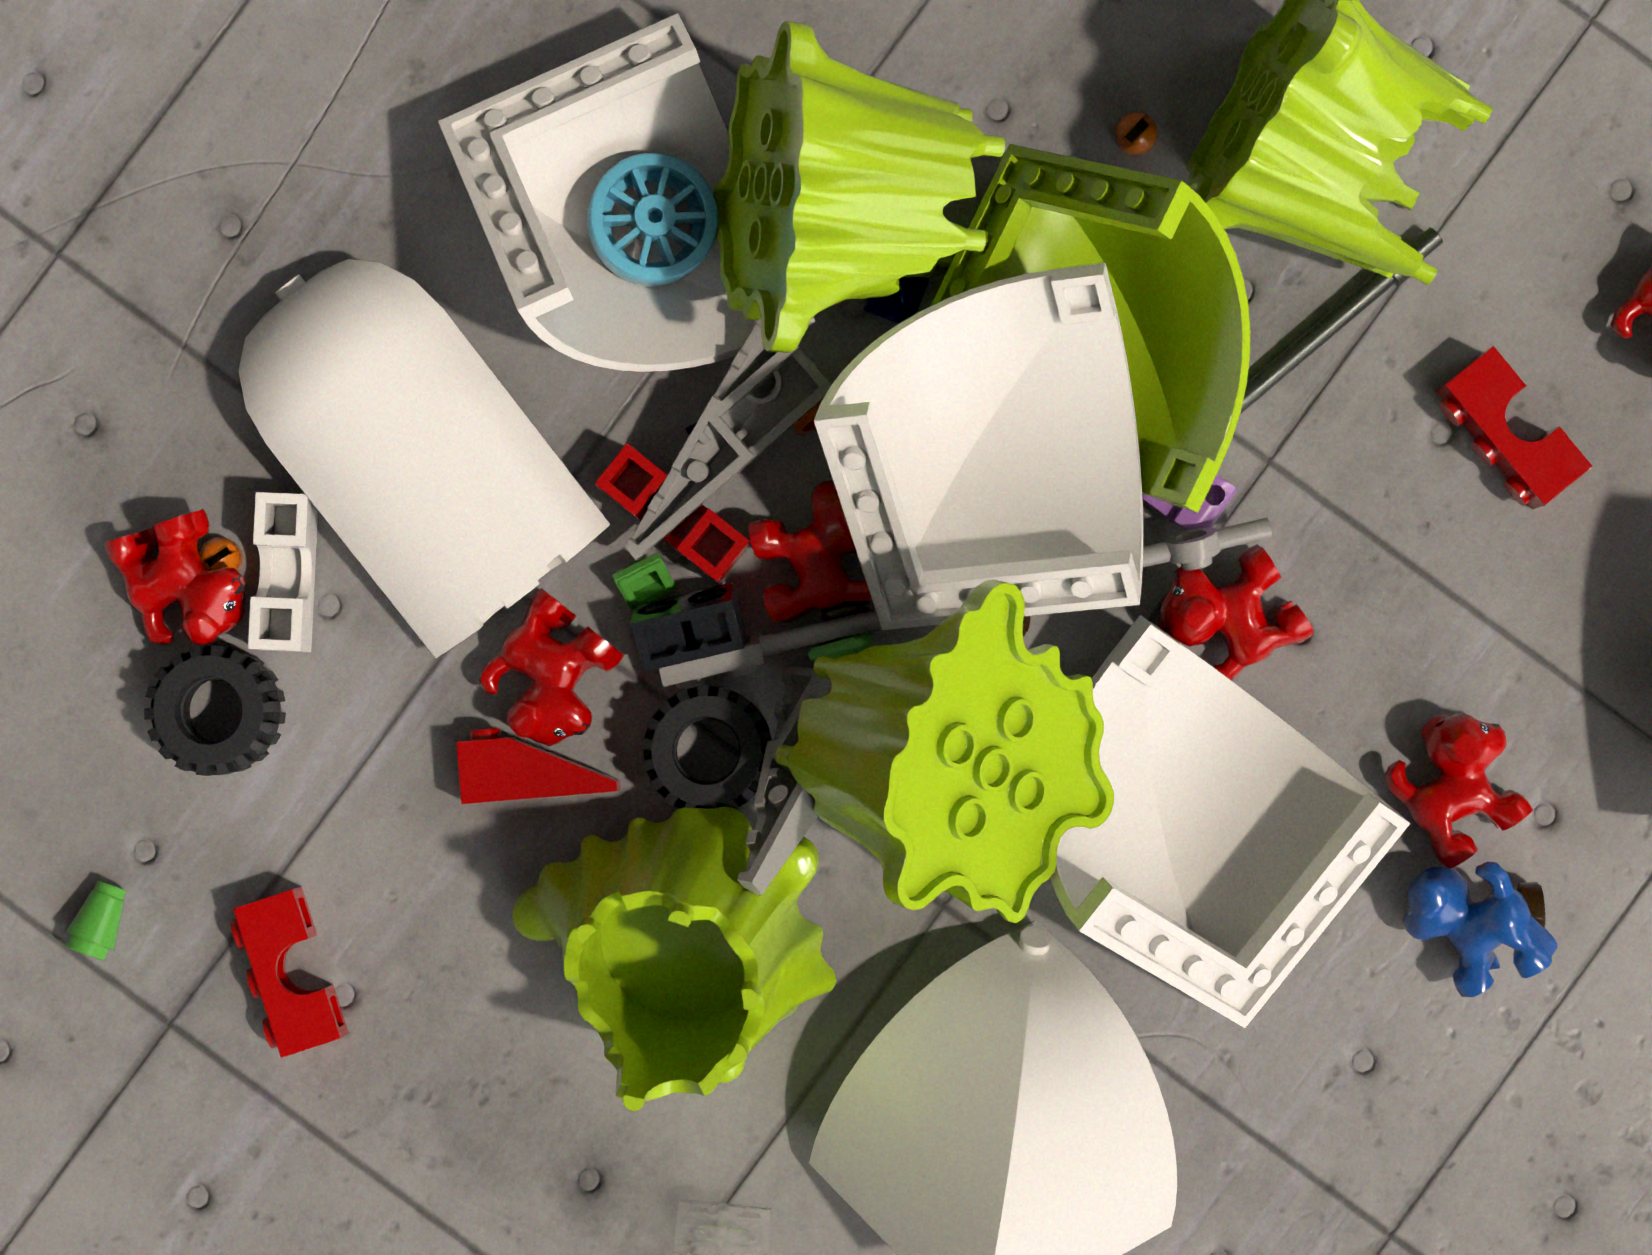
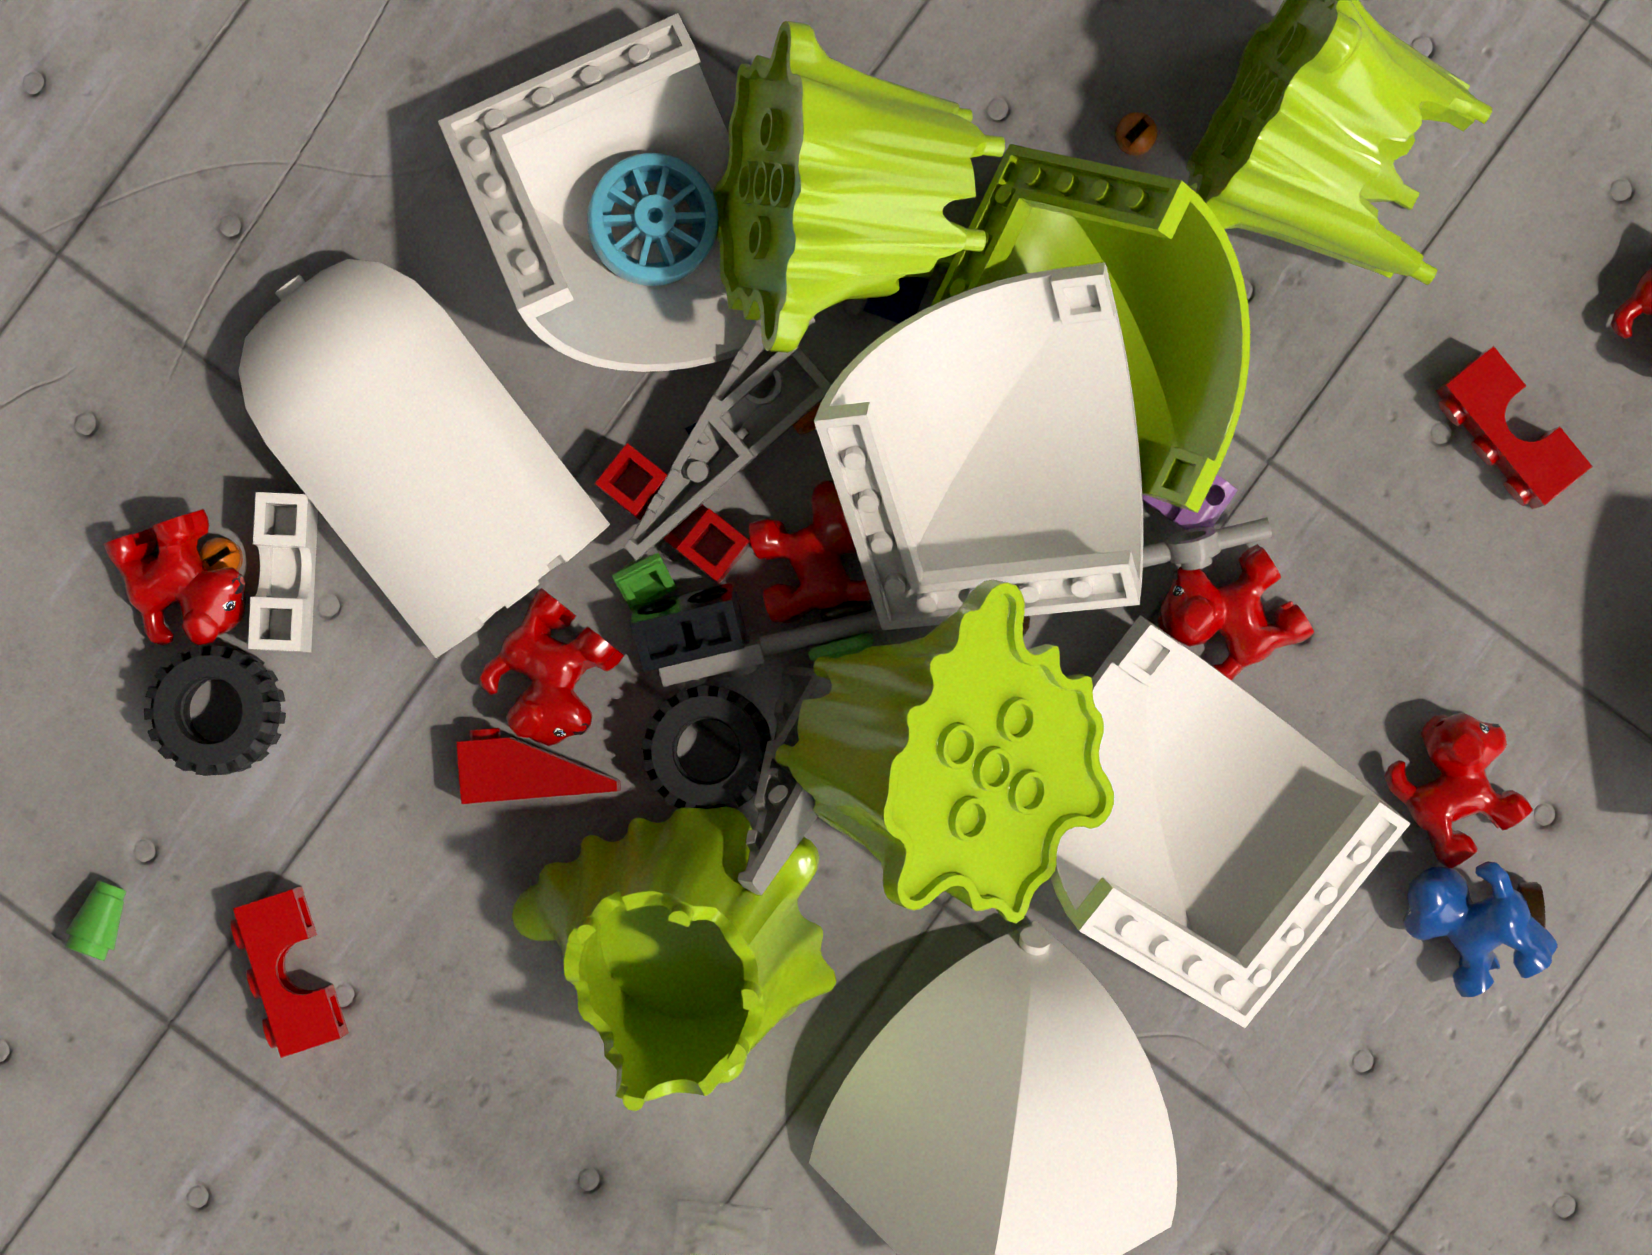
(1331, 324): pearl dark grey bar -> none

